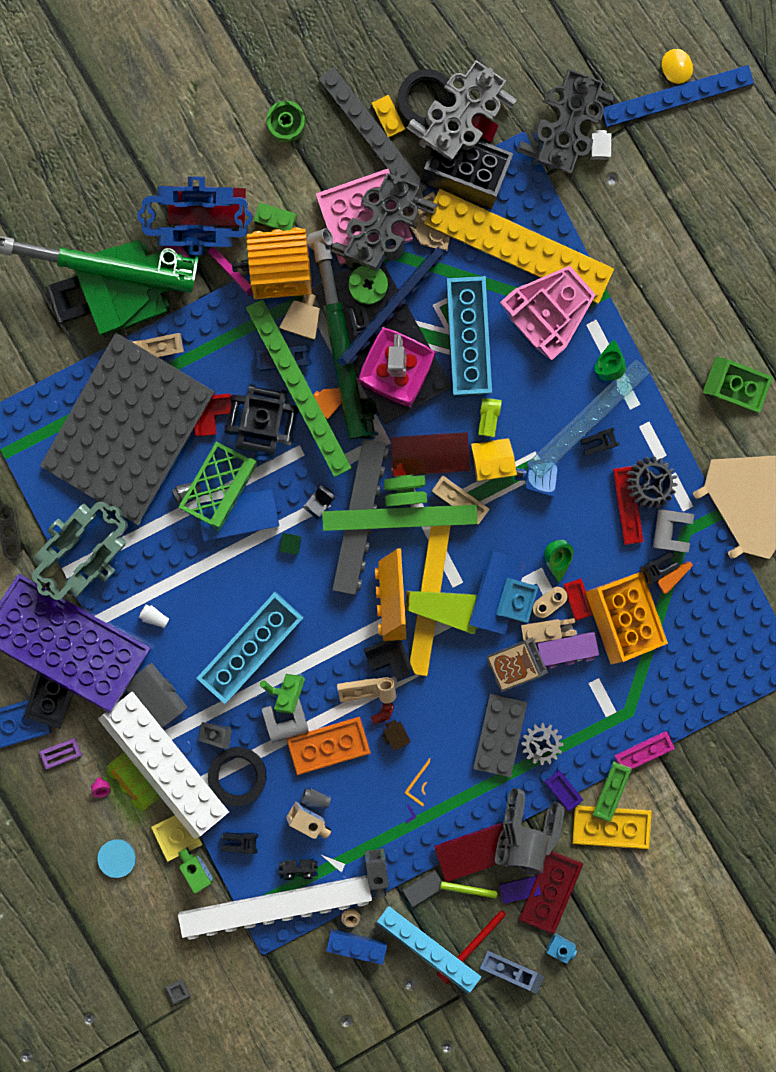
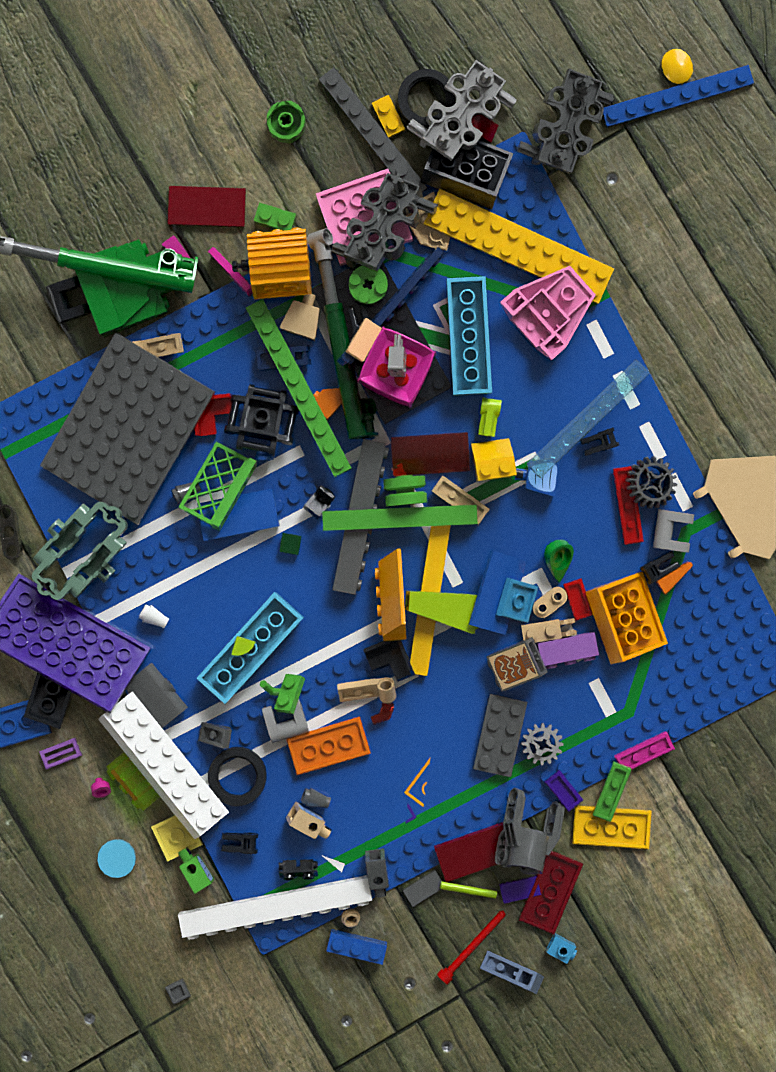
(195, 234): blue piece -> none
(242, 646): none -> lime tile
(363, 340): none -> light nougat tile
(395, 734): dark brown brick -> none
(428, 950): medium azure brick -> none
(601, 145): white brick -> none
(611, 363): green piece -> none
(737, 384): bright green slope -> none

